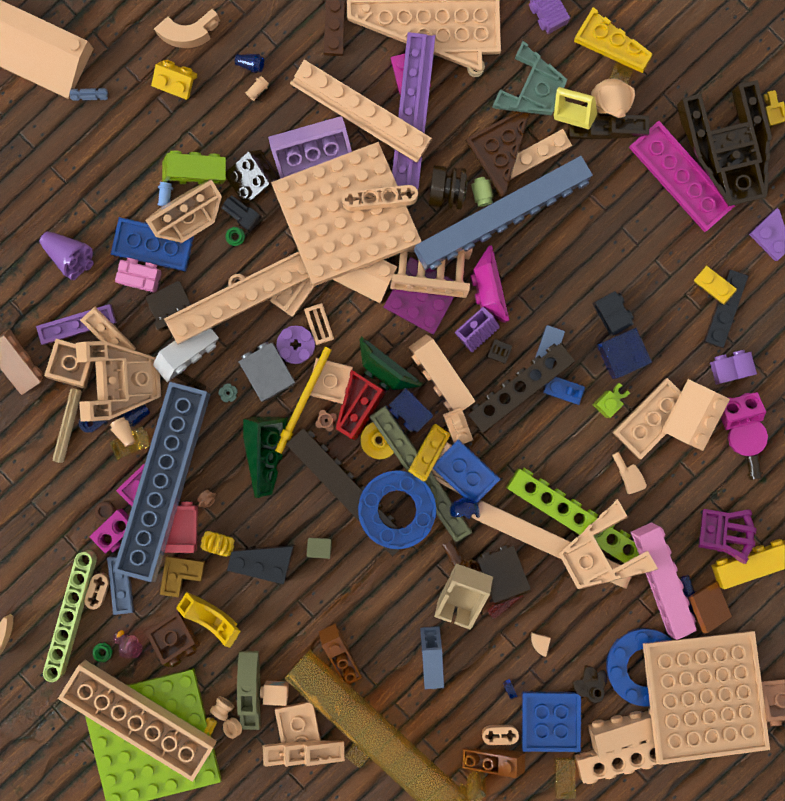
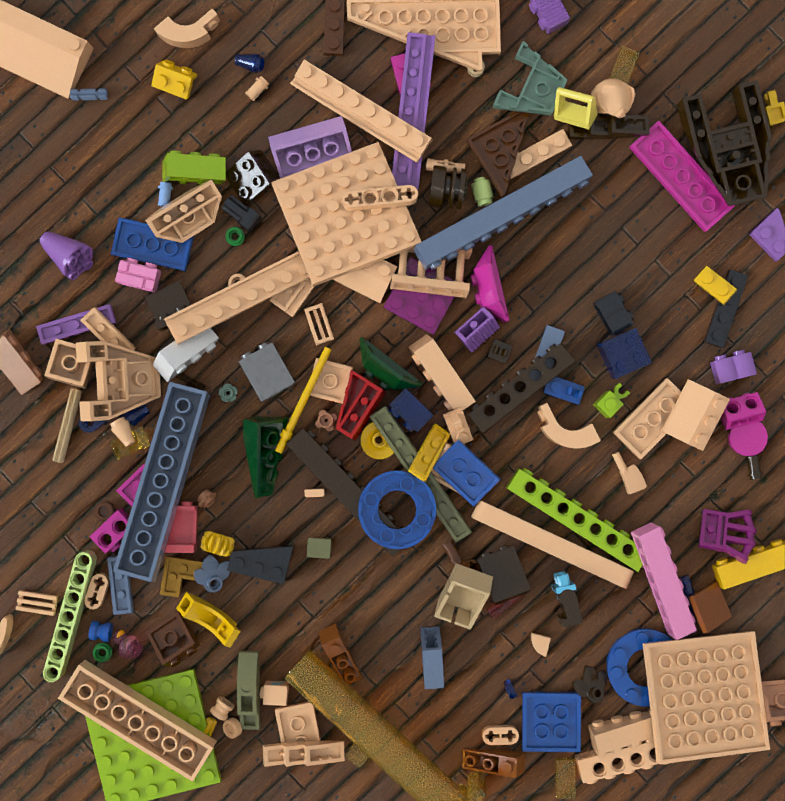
(21, 600): none -> light nougat tile
(100, 631): none -> blue wheel
(210, 571): none -> sand blue plate
(302, 353): medium lavender plate -> none
(314, 492): none -> light nougat tile
(449, 165): none -> light nougat pin
(466, 507): clear blue hair -> none
(568, 600): none -> dark brown hips
(577, 438): none -> light nougat arch
(587, 561): light nougat wing -> none
(606, 39): yellow wing -> none

